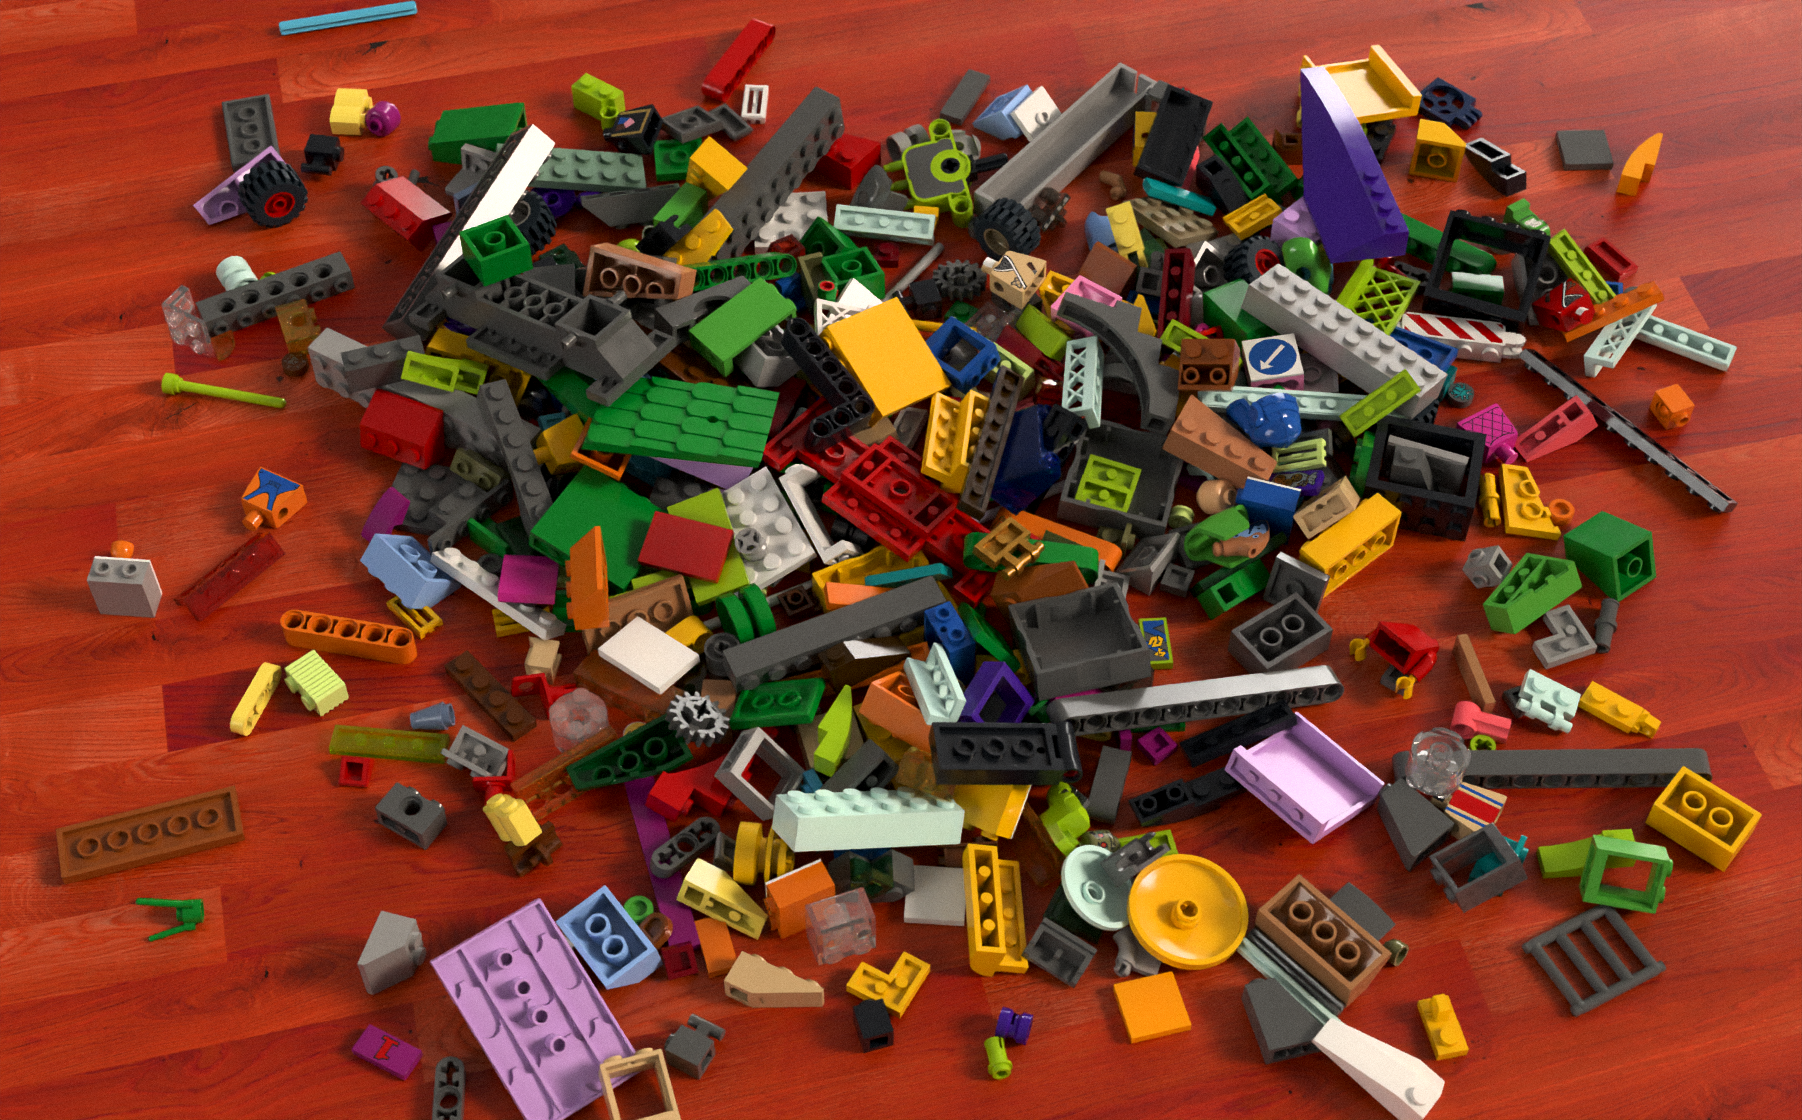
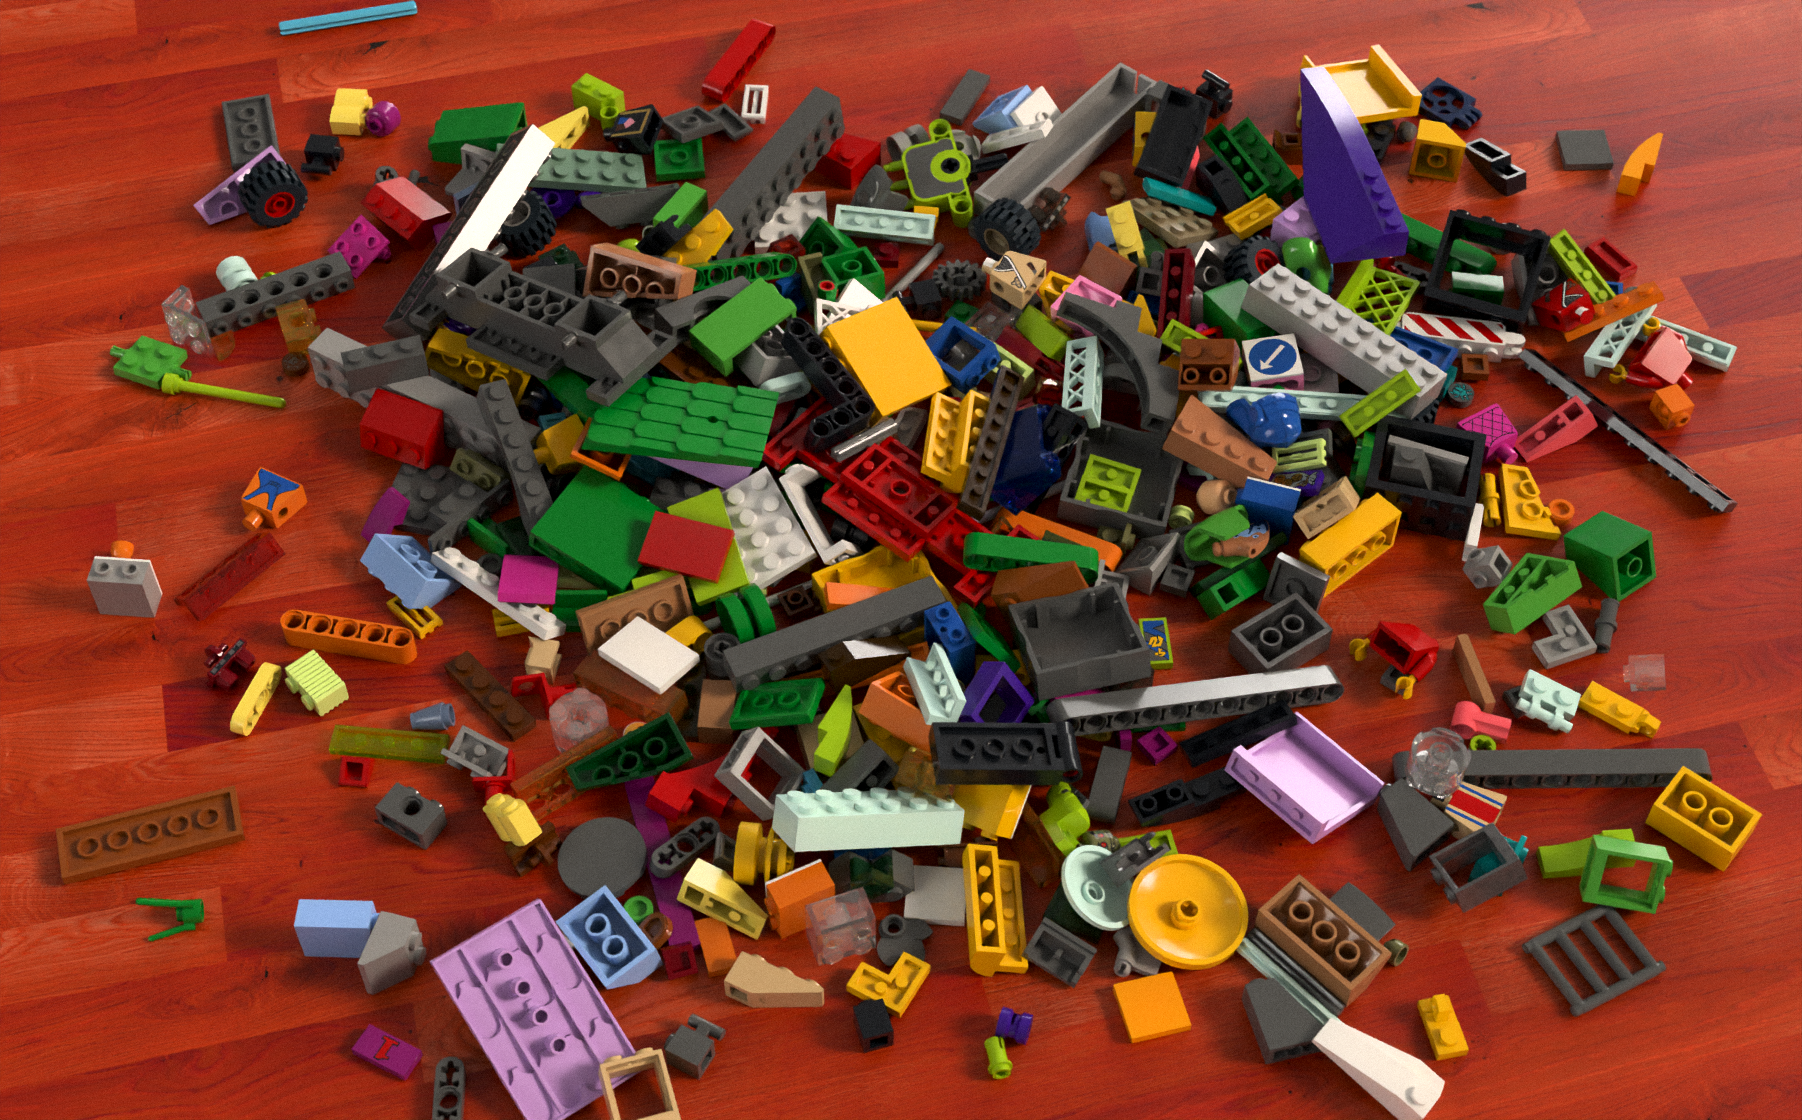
(149, 361): none -> bright green plate
(220, 672): none -> dark red hips
(334, 927): none -> light blue brick
(361, 245): none -> dark pink hinge
(444, 372): lime slope -> none
(496, 250): green brick -> none
(568, 128): none -> light yellow slope
(588, 582): orange slope -> none
(602, 854): none -> dark grey tile
(697, 719): dark grey gear -> none
(713, 169): yellow wedge -> none
(747, 538): light grey wheel -> none
(790, 386): none -> light aqua beam
(864, 440): none -> dark grey axle
(902, 577): teal tile -> none
(906, 940): none -> dark grey plate
(1002, 543): pearl gold plate -> none
(1016, 136): none -> white tile
(1217, 91): none -> black brick
(1406, 131): none -> dark grey hinge
(1472, 537): none -> white tile
(1474, 367): none -> dark orange plate
(1521, 214): bright green leg -> none
(1645, 672): none -> clear brick
(1659, 361): none -> torso

